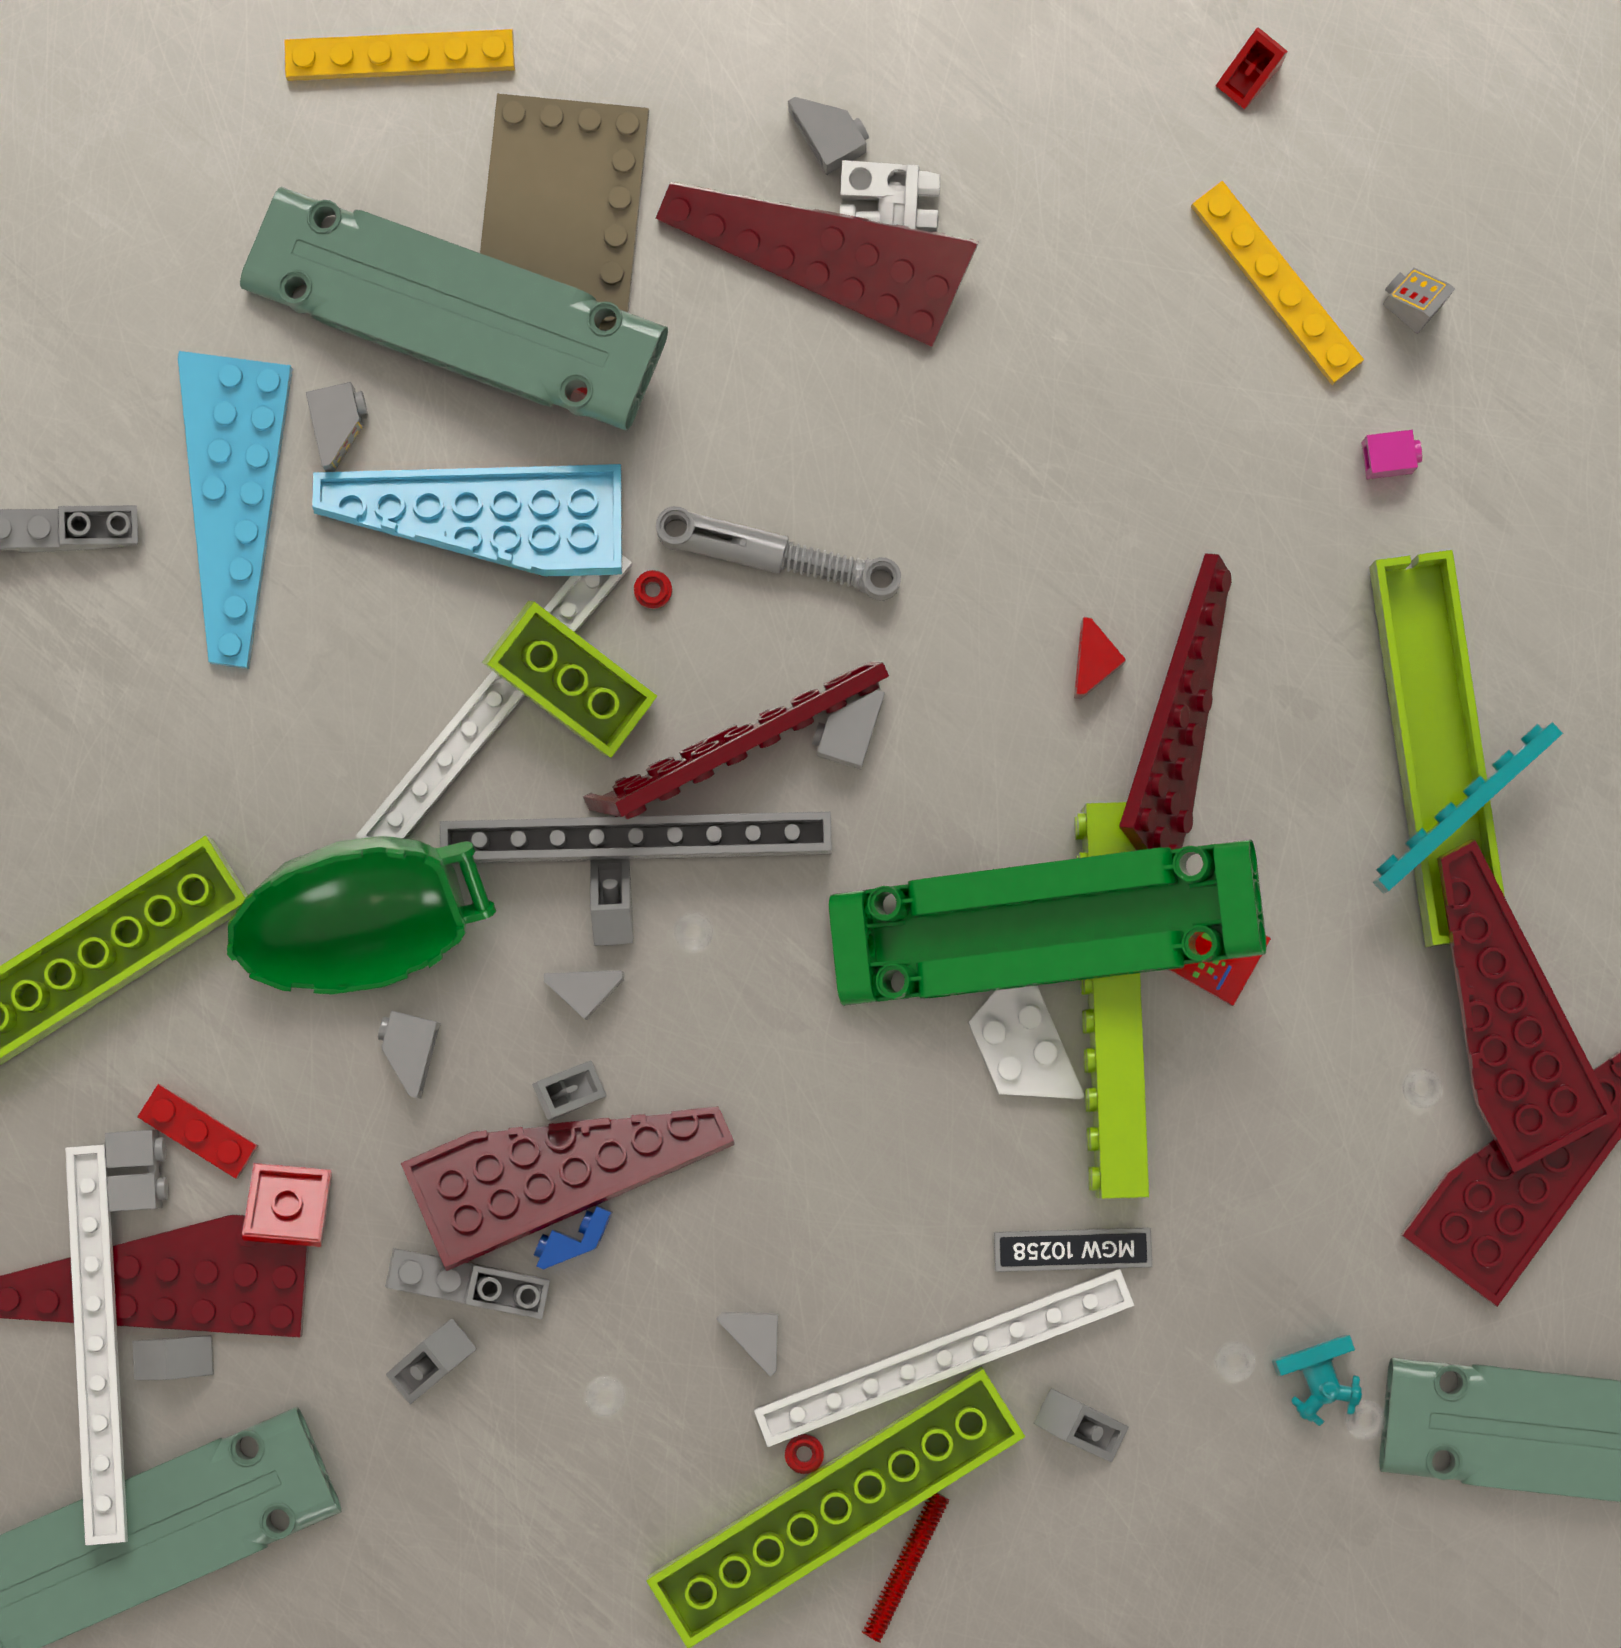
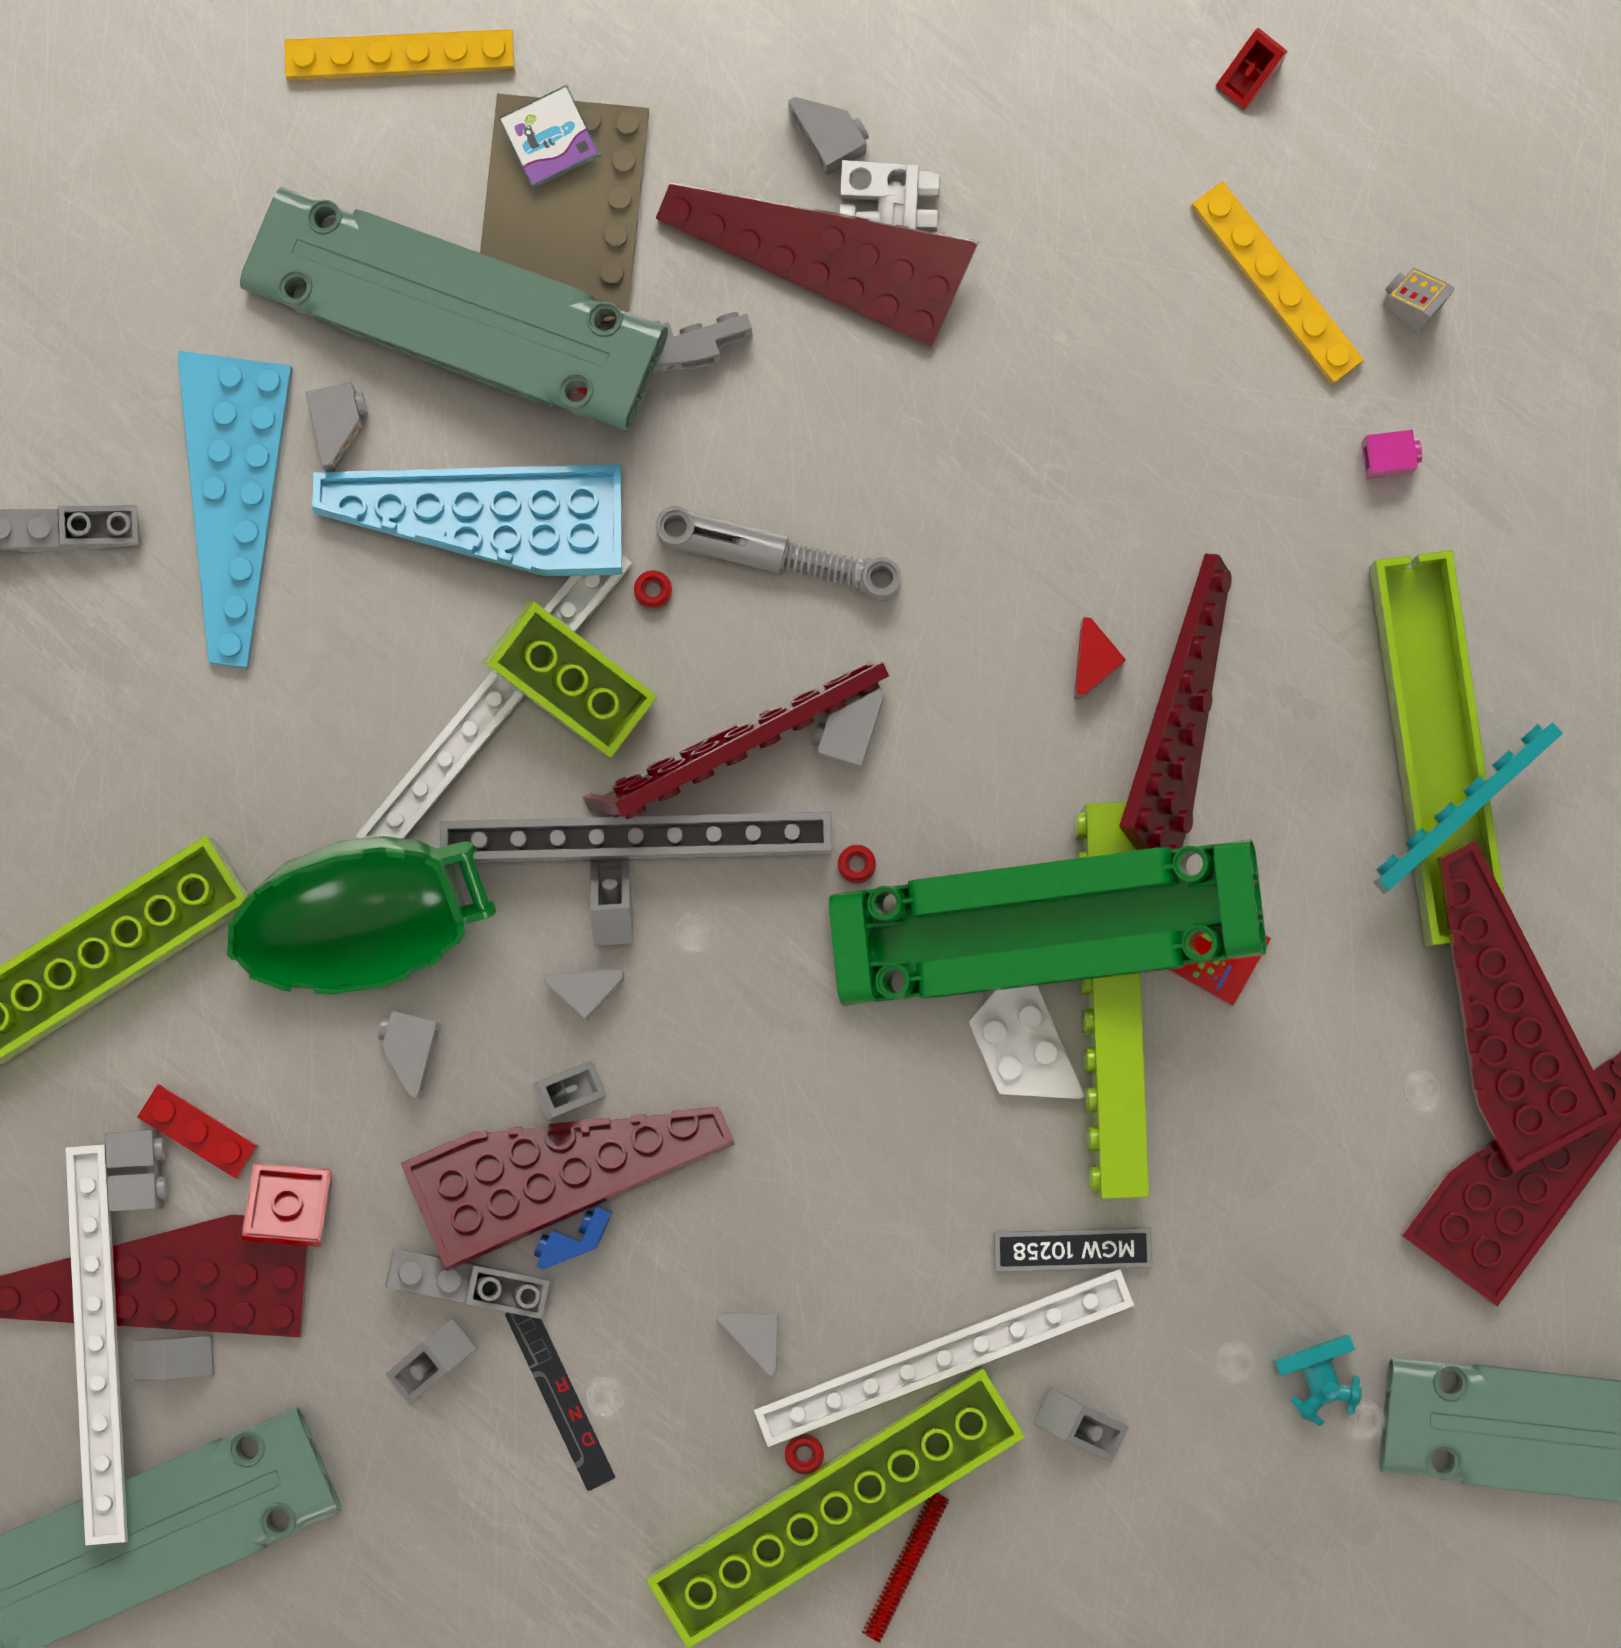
(549, 136): none -> tile
(561, 1400): none -> black sticker
(700, 345): none -> light grey slope
(860, 852): none -> red plate

